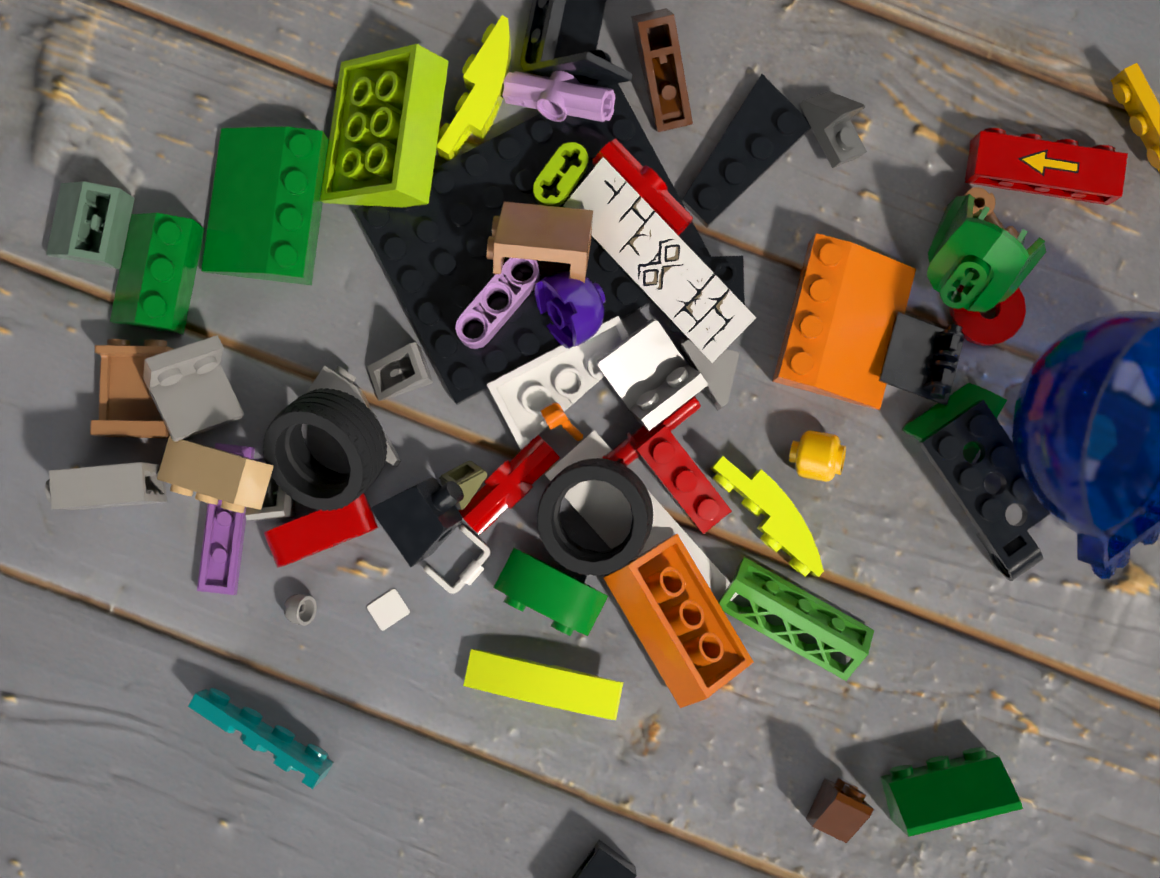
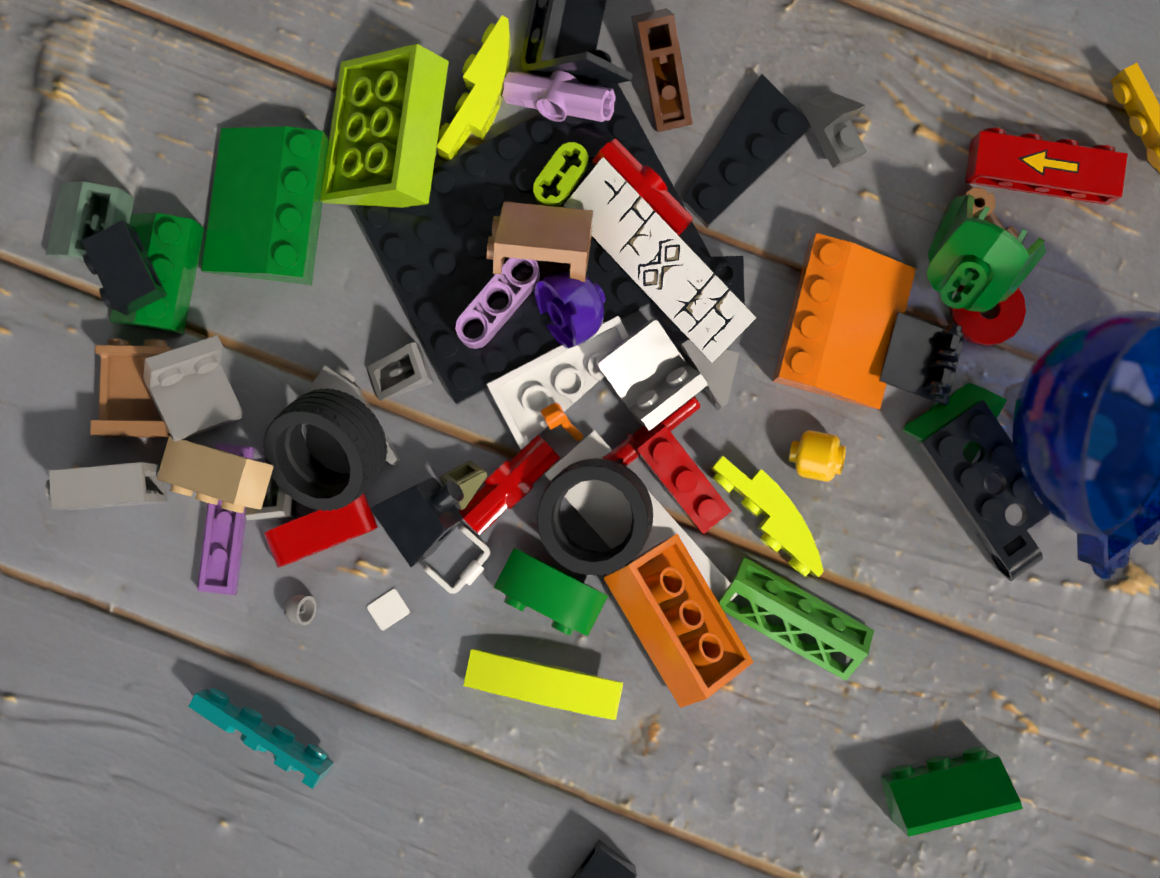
(123, 268): none -> black brick
(839, 809): reddish brown slope -> none

